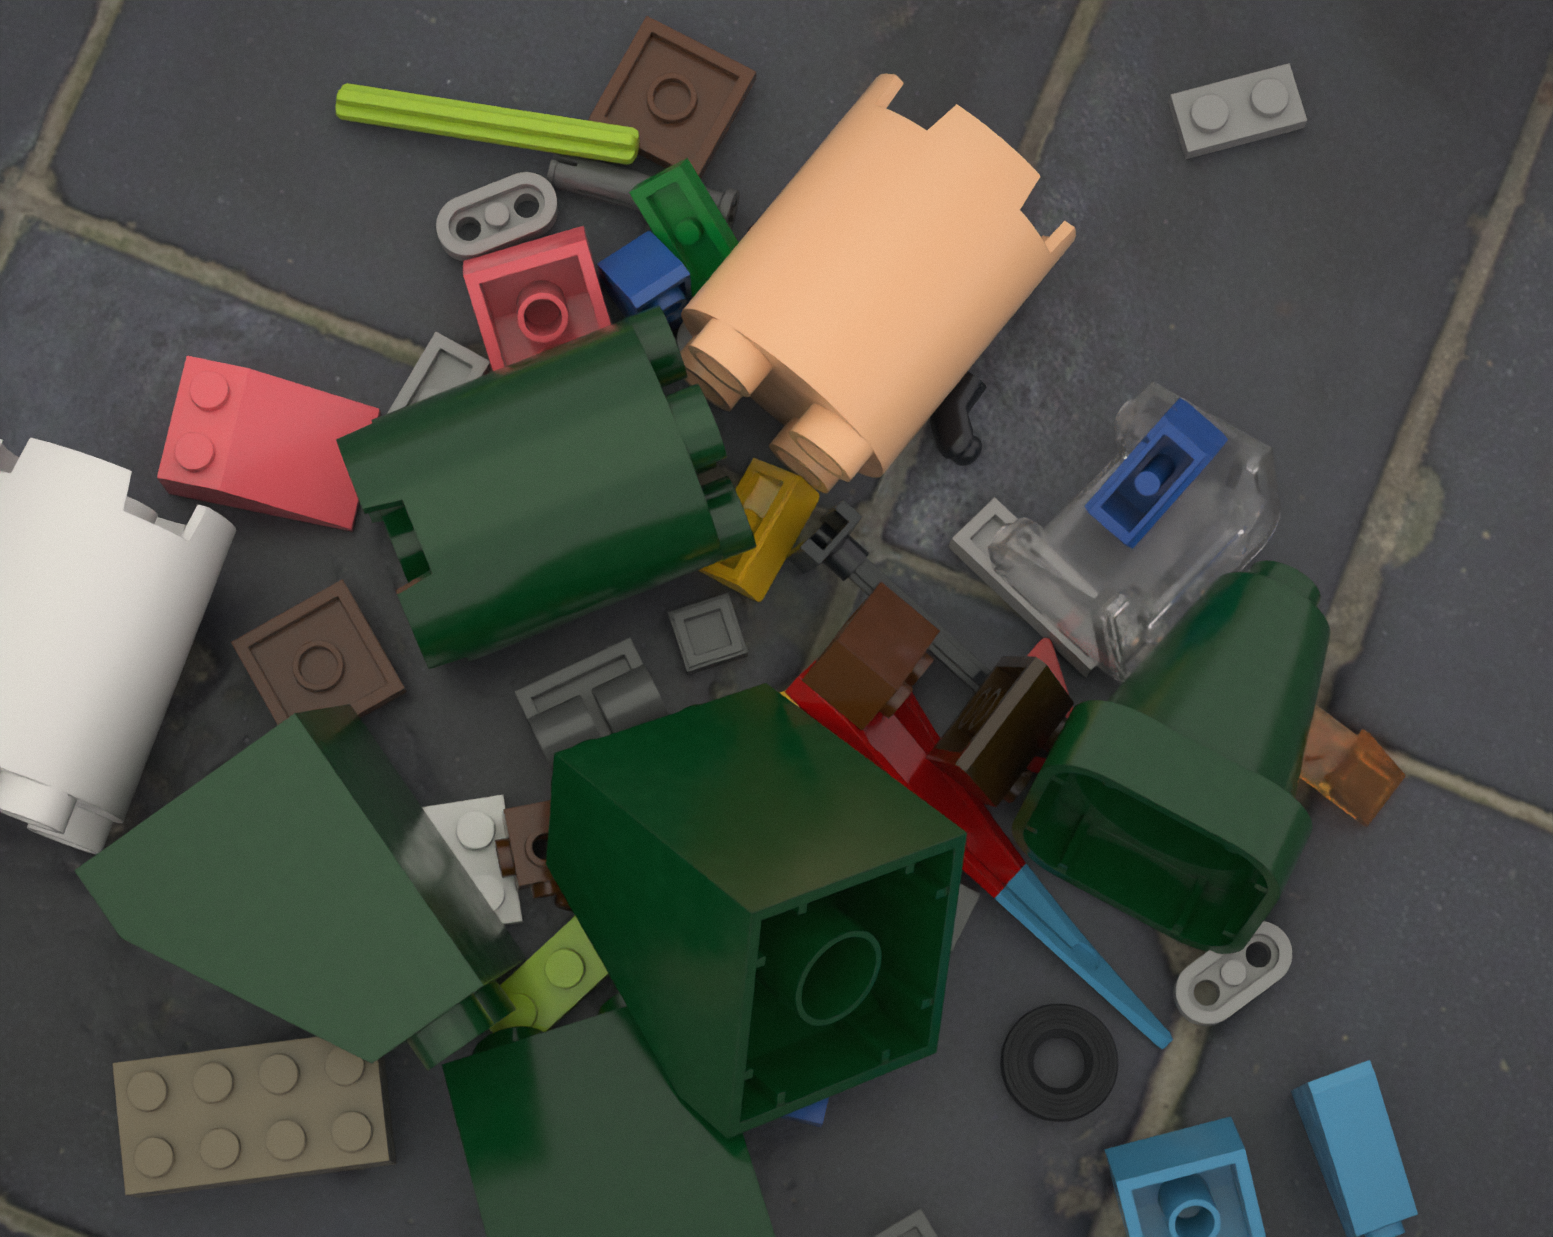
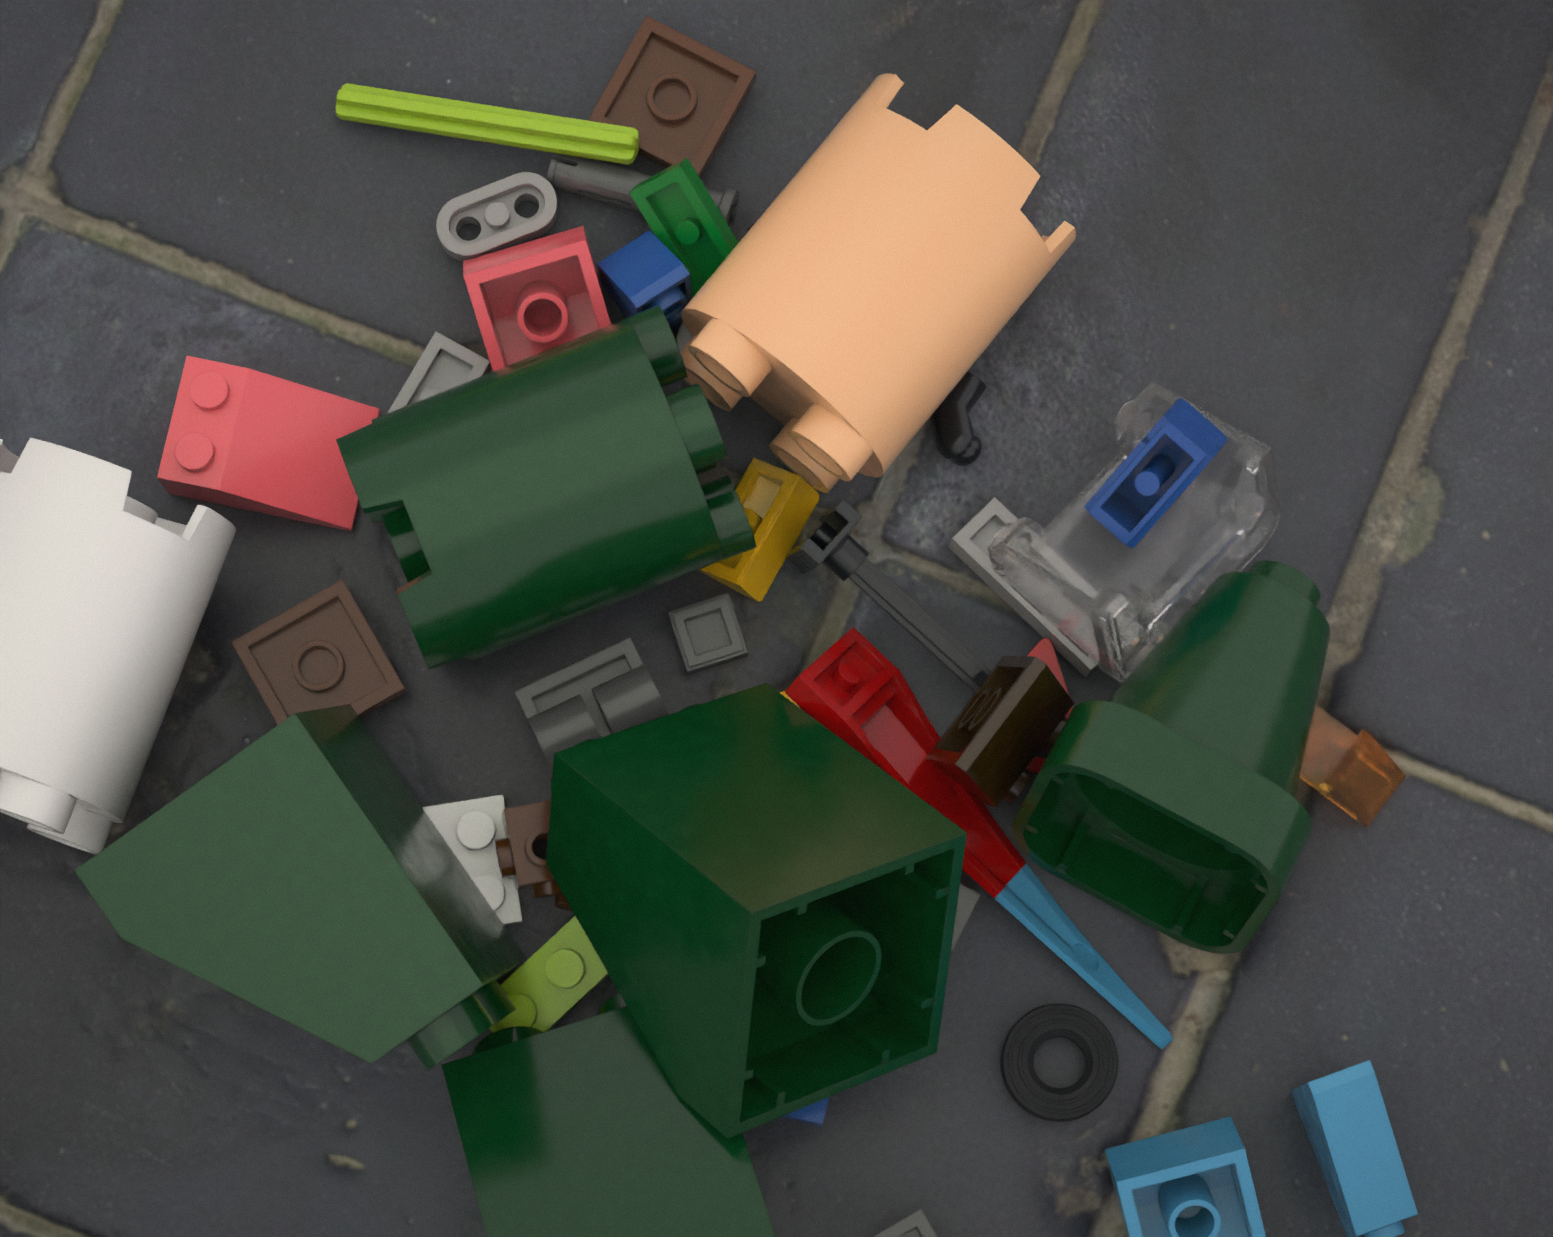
(250, 1116): dark tan brick -> none
(874, 658): reddish brown brick -> none
(1232, 977): light grey plate -> none
(1237, 111): light grey plate -> none

